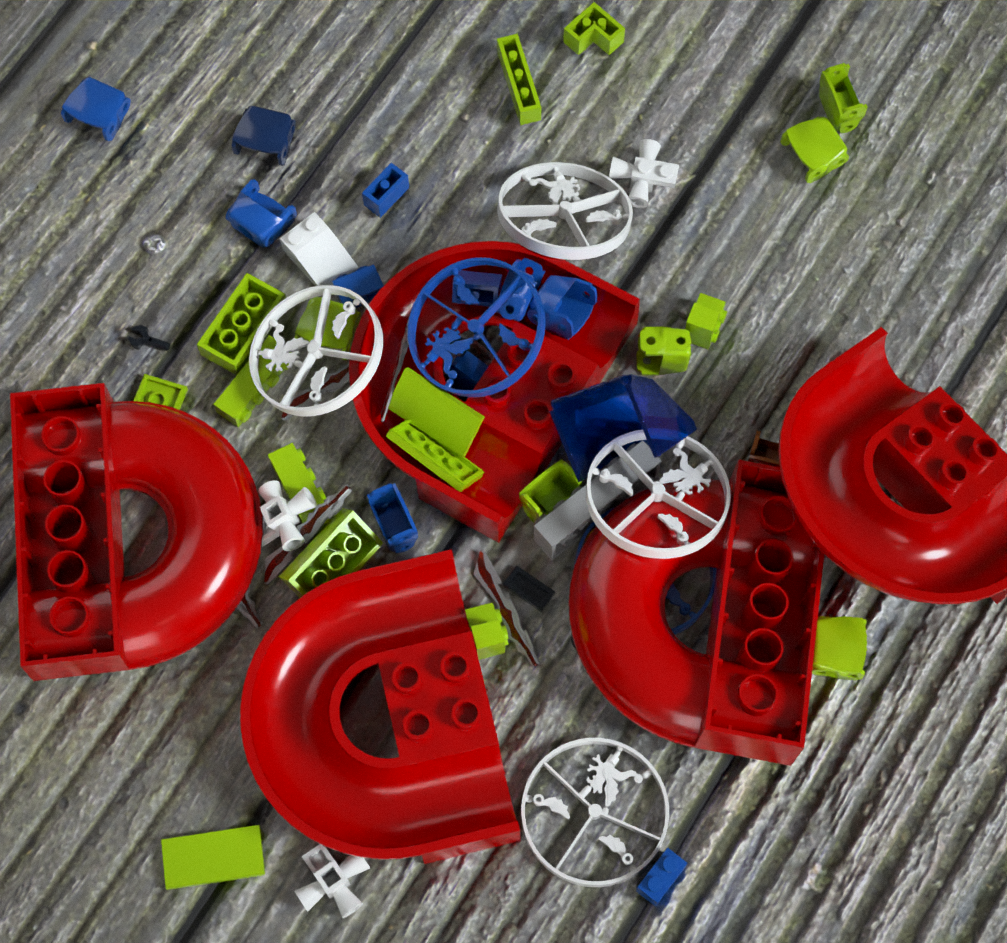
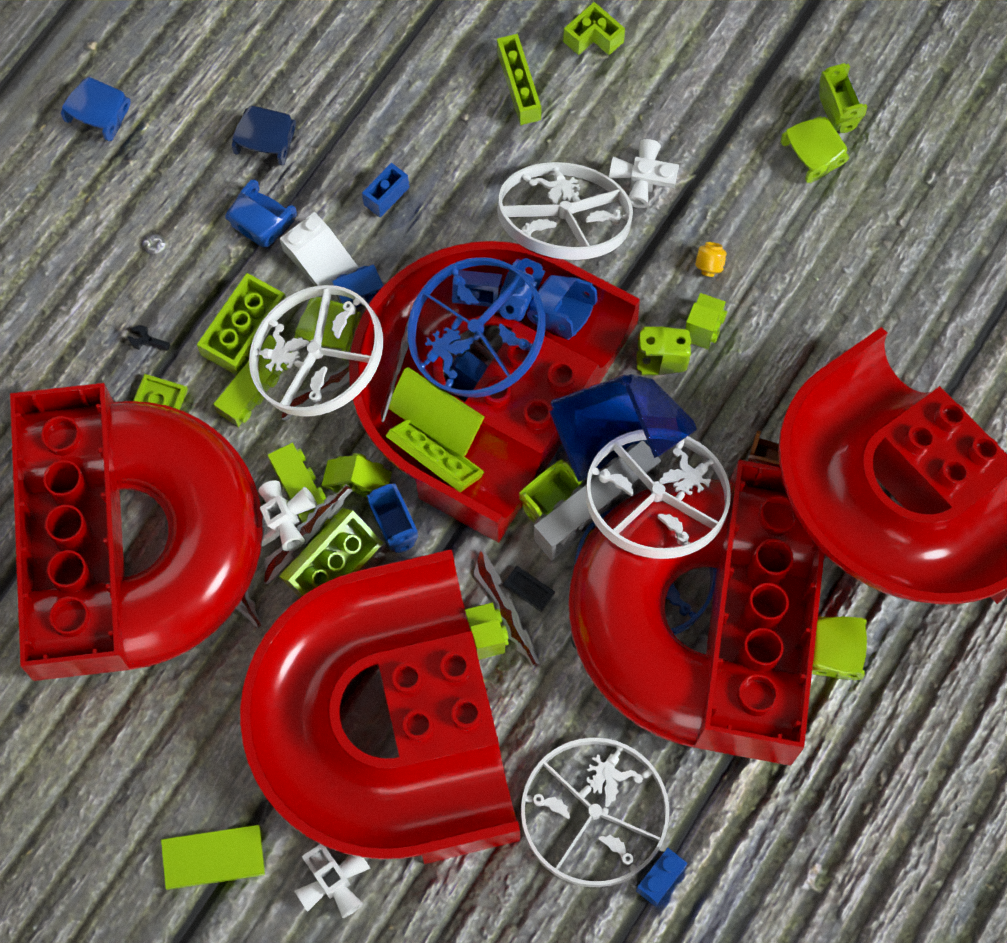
(357, 473): none -> lime brick
(711, 259): none -> yellow head

